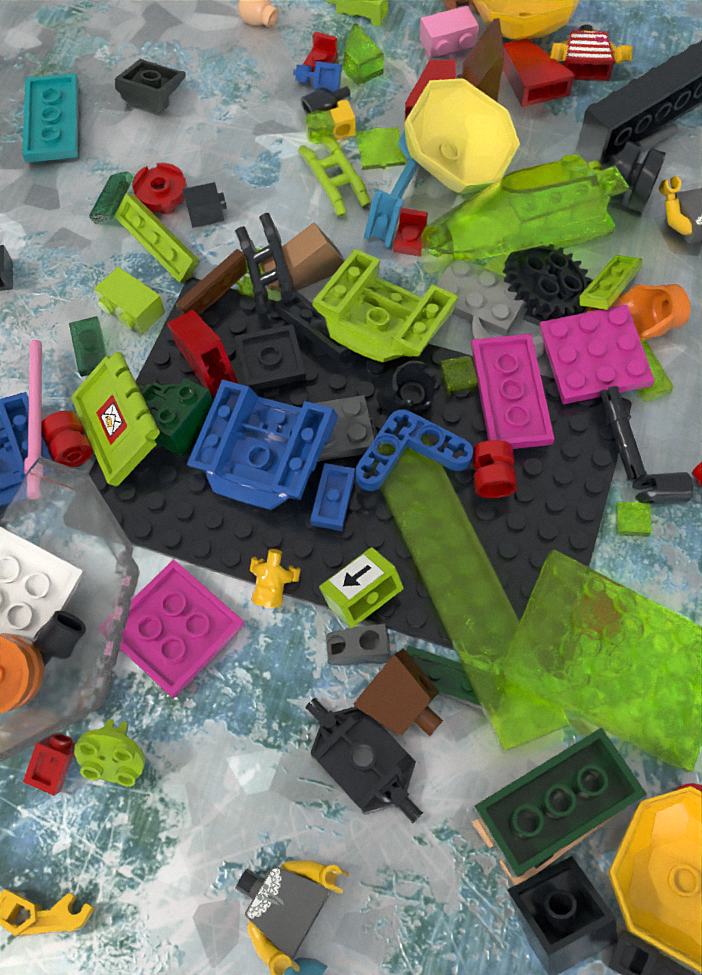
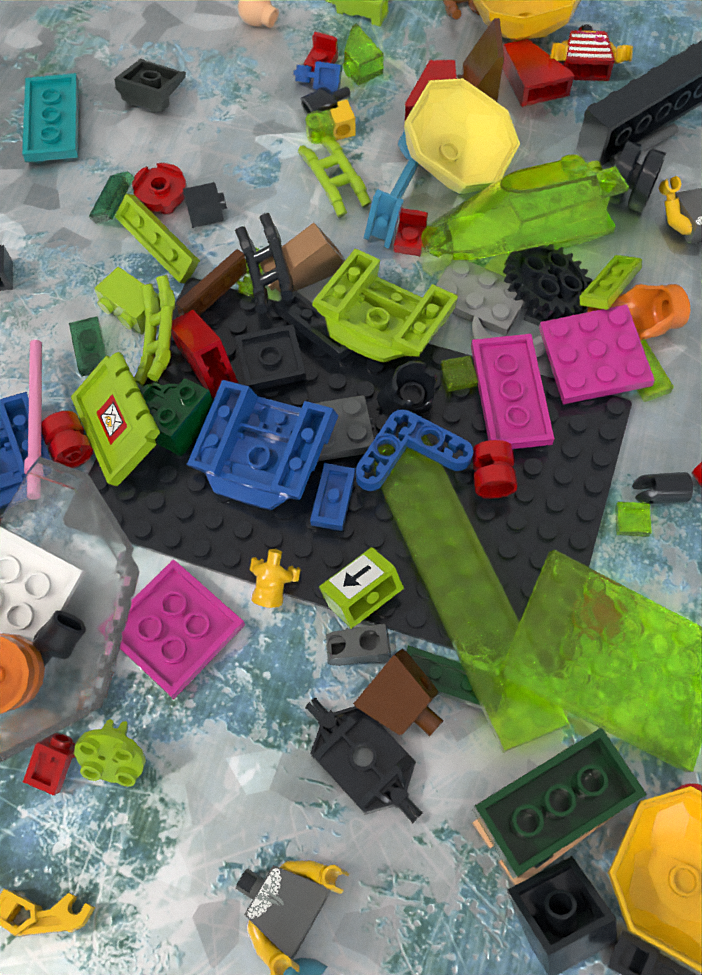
(151, 366): none -> lime piece
(379, 148): clear neon green piece -> none
(448, 32): bright pink brick -> none
(622, 432): black pin -> none

